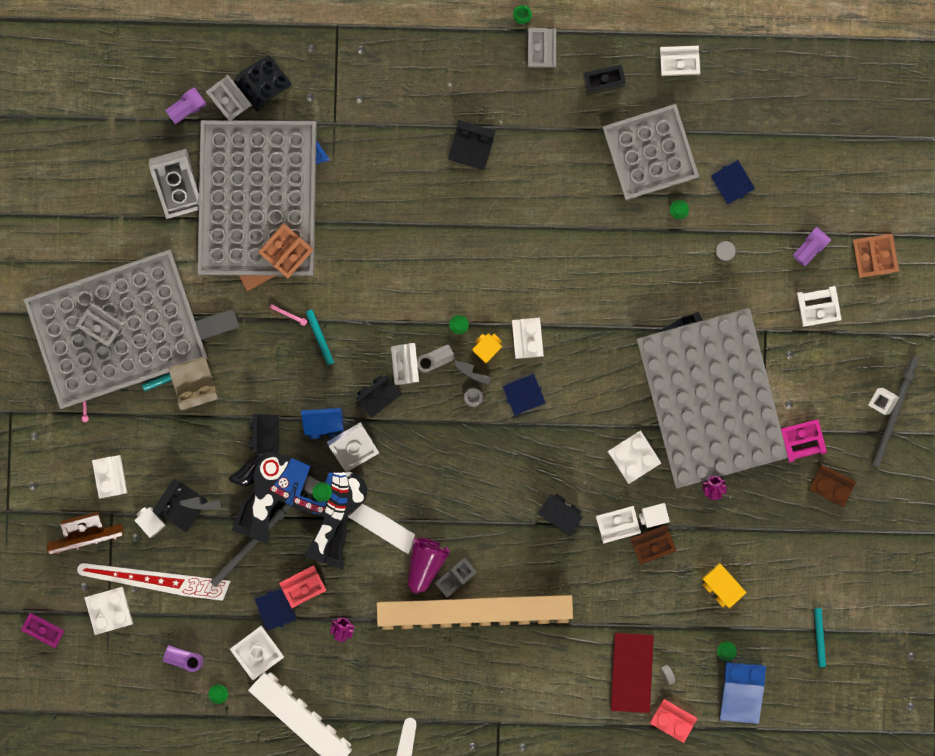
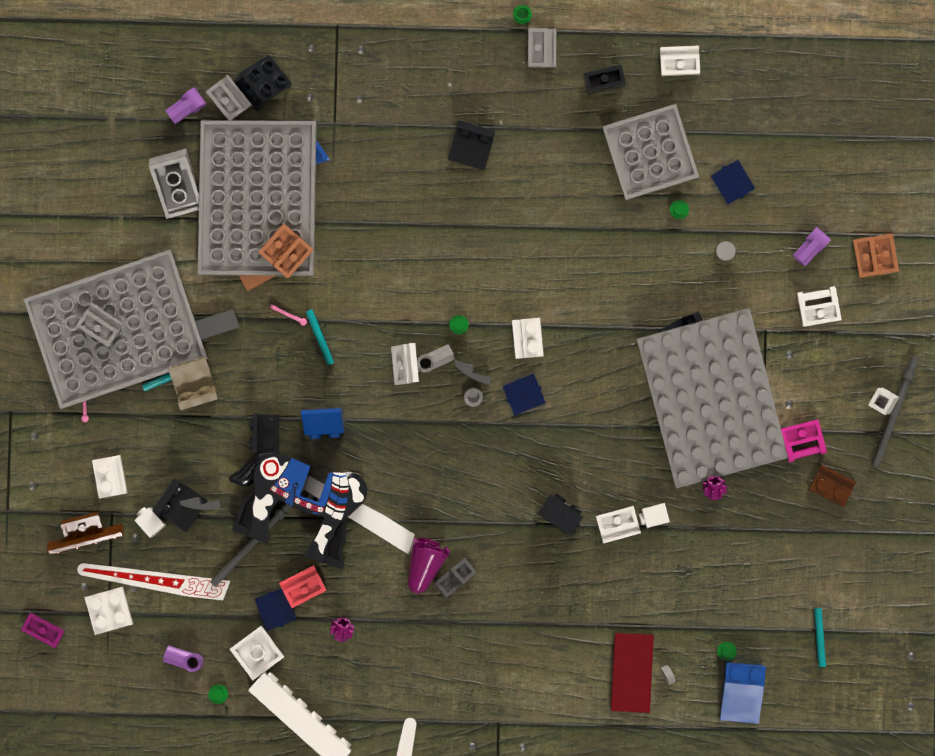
(322, 492): green plate -> none
(353, 447): white plate -> none
(378, 395): black bracket -> none
(474, 611): tan brick -> none
(487, 347): yellow brick -> none
(634, 457): white plate -> none
(653, 544): reddish brown plate -> none
(673, 720): coral plate -> none
(723, 585): yellow brick -> none

